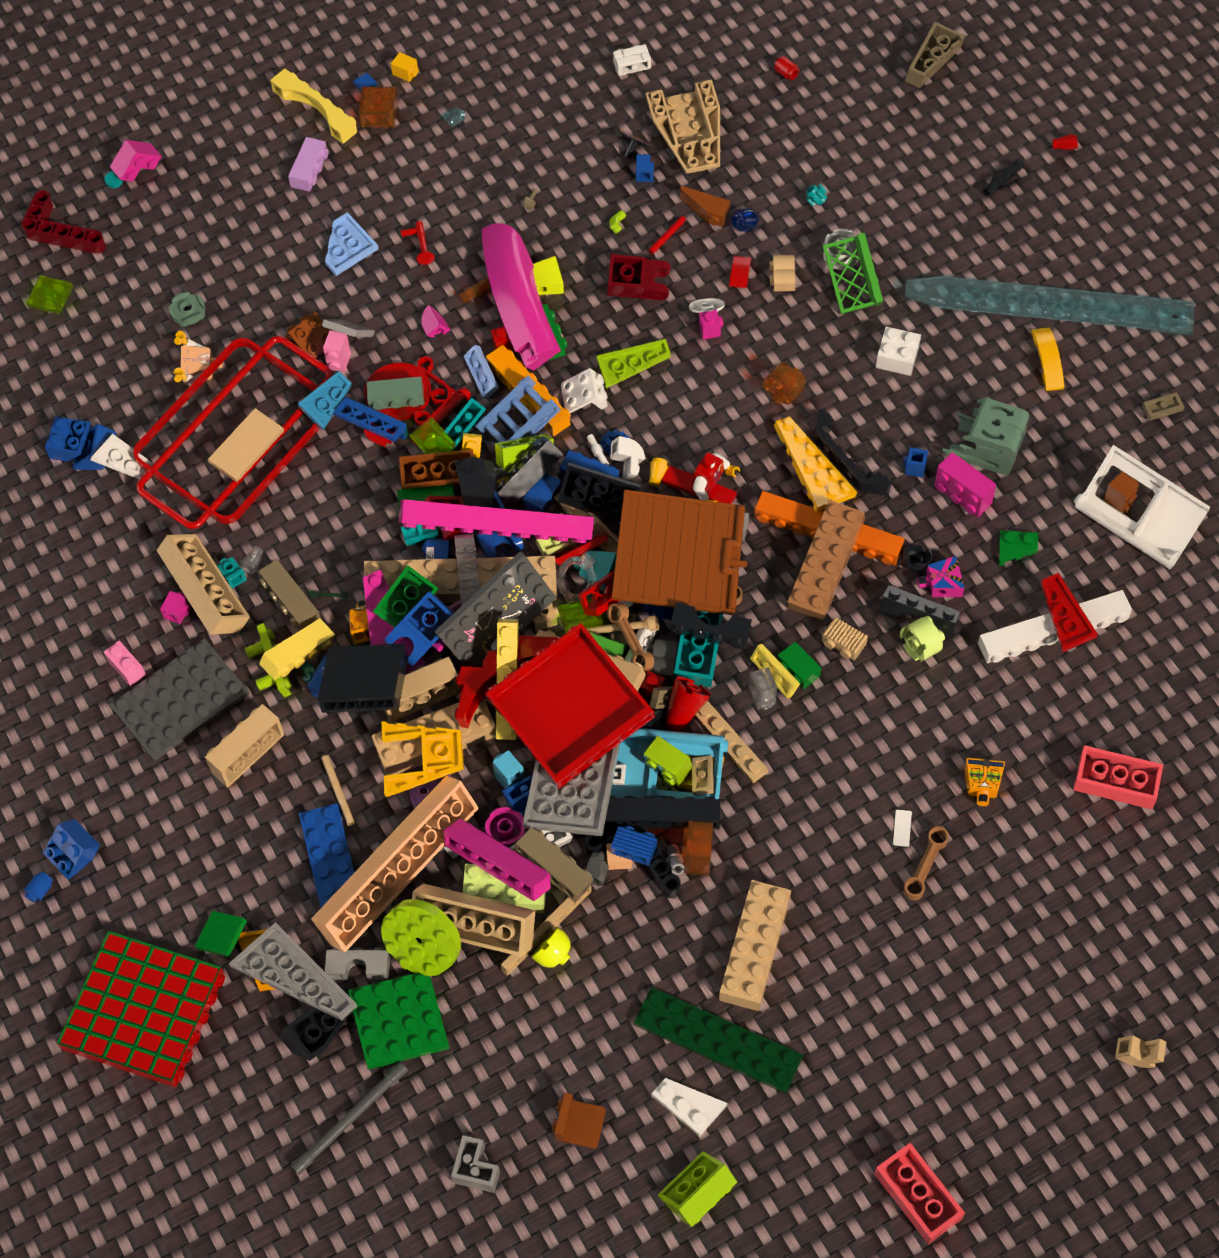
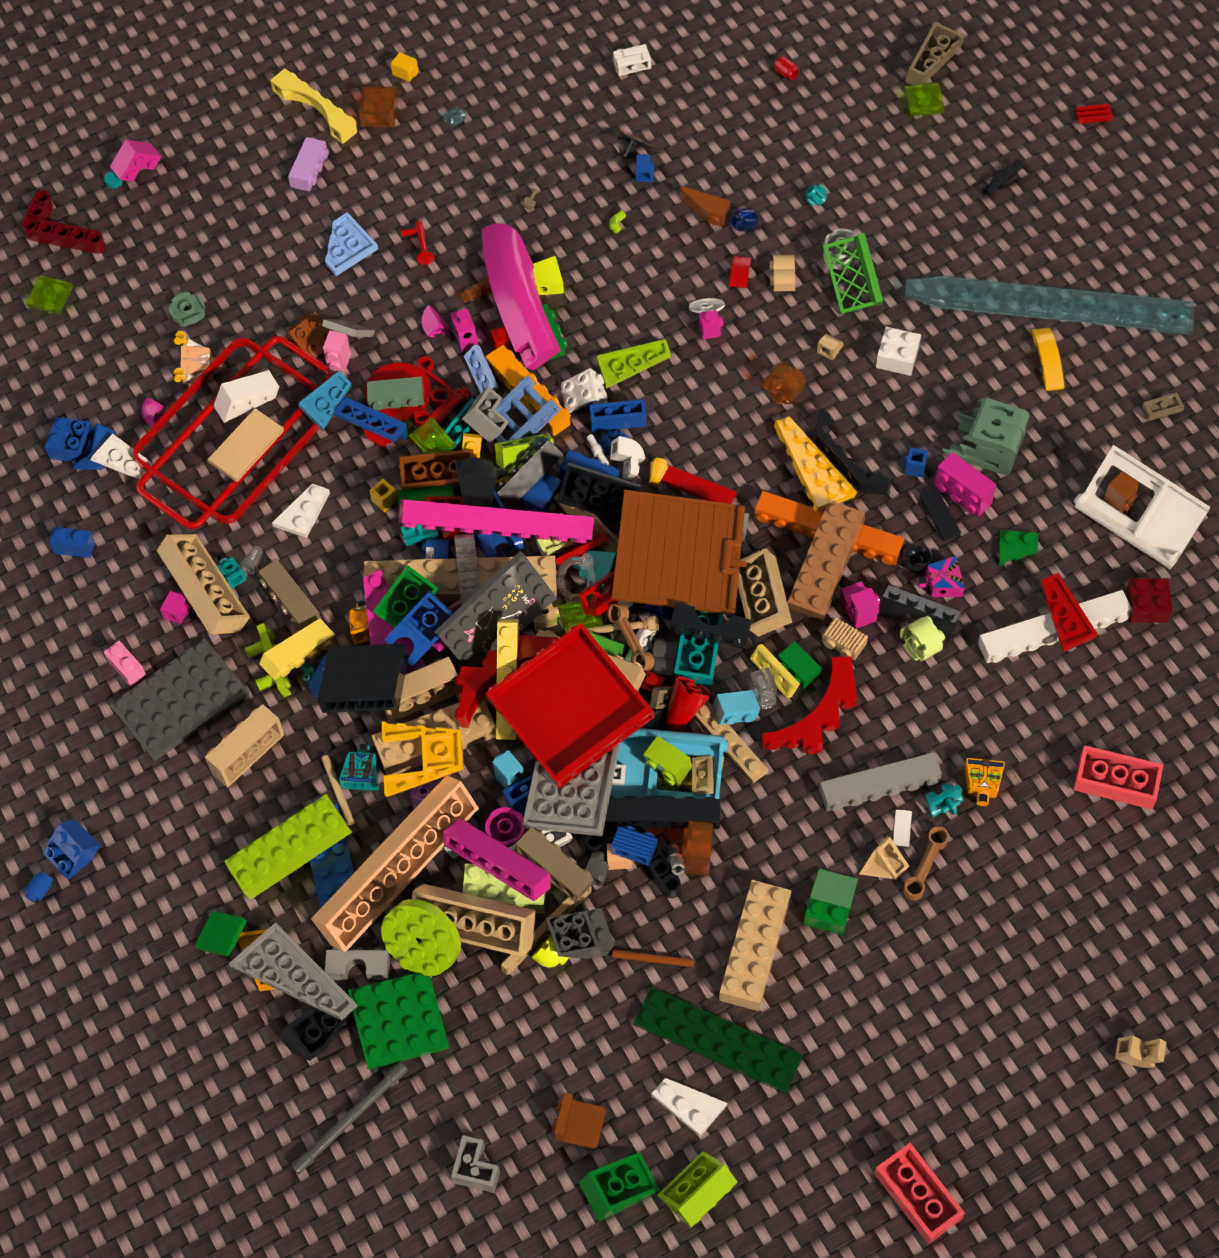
(72, 542): none -> blue brick
(142, 1009): red panel -> none
(152, 411): none -> dark pink brick
(245, 394): none -> white wedge
(288, 846): none -> lime brick
(303, 511): none -> white wing
(344, 595): clear green hinge -> none
(360, 770): none -> torso
(365, 81): blue tile -> none
(383, 495): none -> yellow brick
(461, 324): none -> dark pink torso
(484, 417): none -> light grey brick
(581, 934): none -> dark grey slope
(618, 415): none -> blue brick
(618, 1186): none -> green slope
(634, 277): dark red brick -> none
(653, 958): none -> dark orange bar
(667, 235): red bar -> none
(689, 125): tan wedge -> none
(709, 473): torso -> none
(736, 707): none -> medium azure brick
(763, 593): none -> tan brick
(825, 717): none -> red arch
(829, 346): none -> tan brick
(830, 902): none -> green slope
(860, 604): none -> dark pink brick
(880, 782): none -> light grey brick
(885, 861): none -> tan slope
(924, 99): none -> clear neon green plate
(940, 514): none -> black tile
(945, 801): none -> teal hips
(1066, 142): red cone -> none
(1092, 111): none -> red tile
(1149, 600): none -> dark red brick

